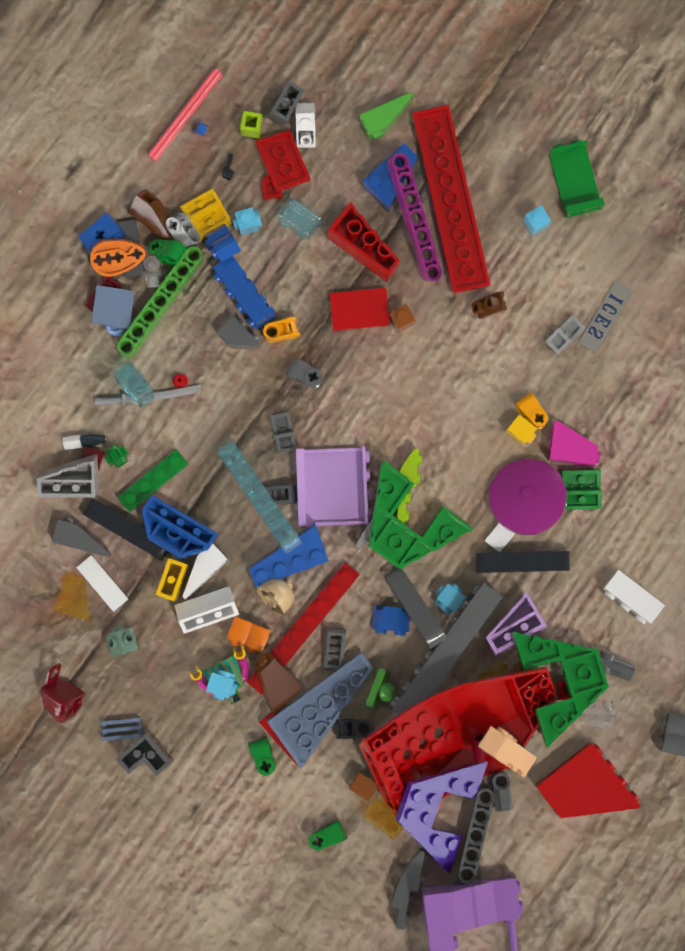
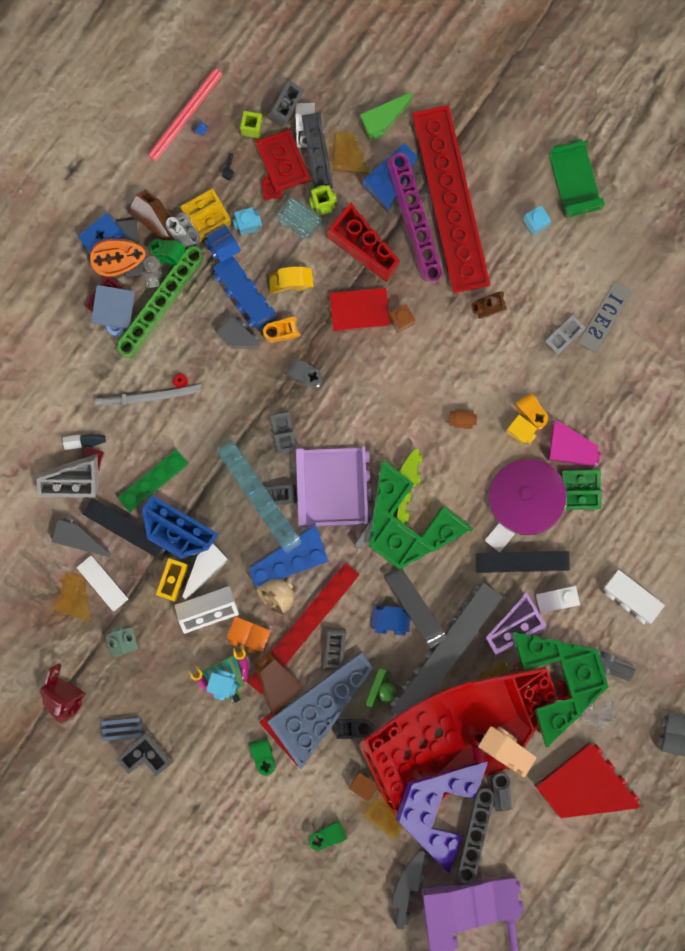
(117, 456): green gear -> none
(134, 385): clear light blue brick -> none
(291, 279): none -> yellow brick
(317, 149): none -> black tile
(319, 193): none -> lime brick
(348, 155): none -> clear yellow wing
(449, 598): medium azure brick -> none
(462, 419): none -> dark orange brick
(557, 599): none -> white slope

